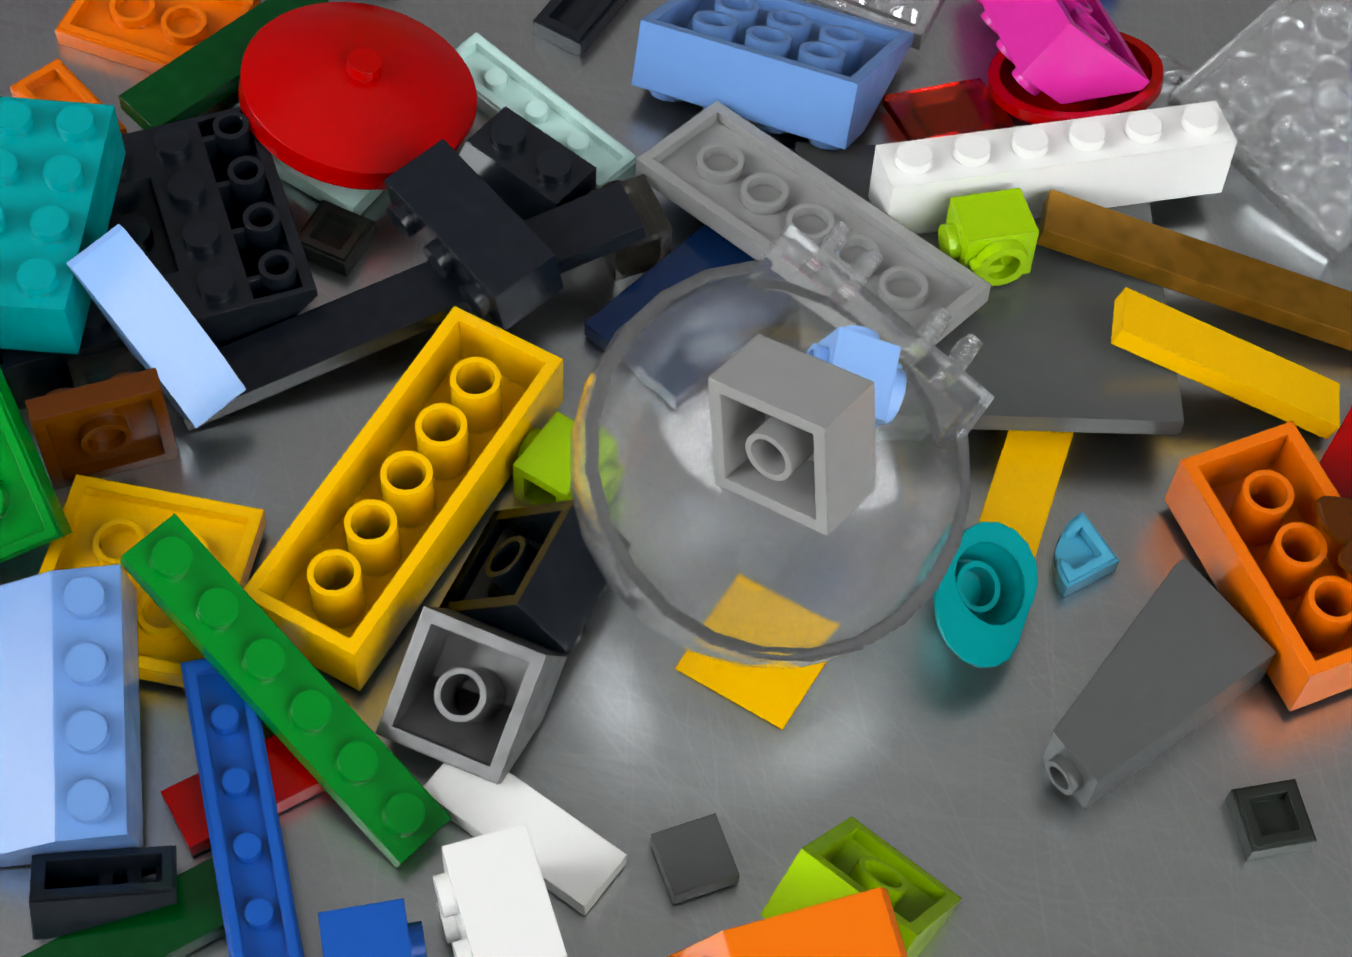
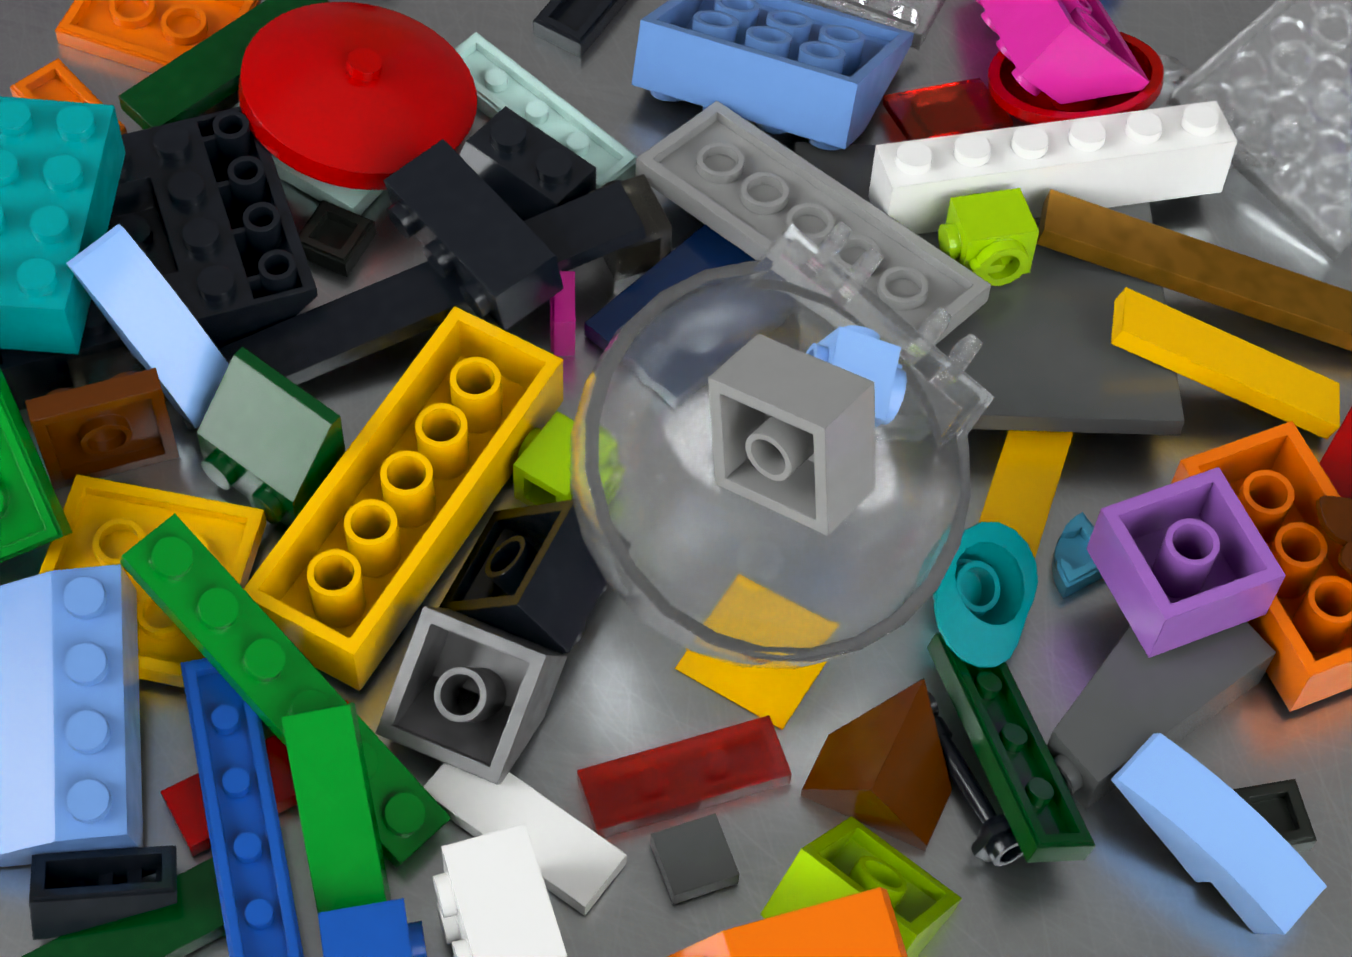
(268, 438): none -> slope
(336, 807): none -> green tile
(563, 317): none -> dark pink tile
(683, 777): none -> clear red tile
(886, 769): none -> reddish brown slope
(995, 836): none -> black piece
(1014, 758): none -> dark green tile
(1184, 561): none -> medium lavender brick
(1218, 836): none -> light blue slope

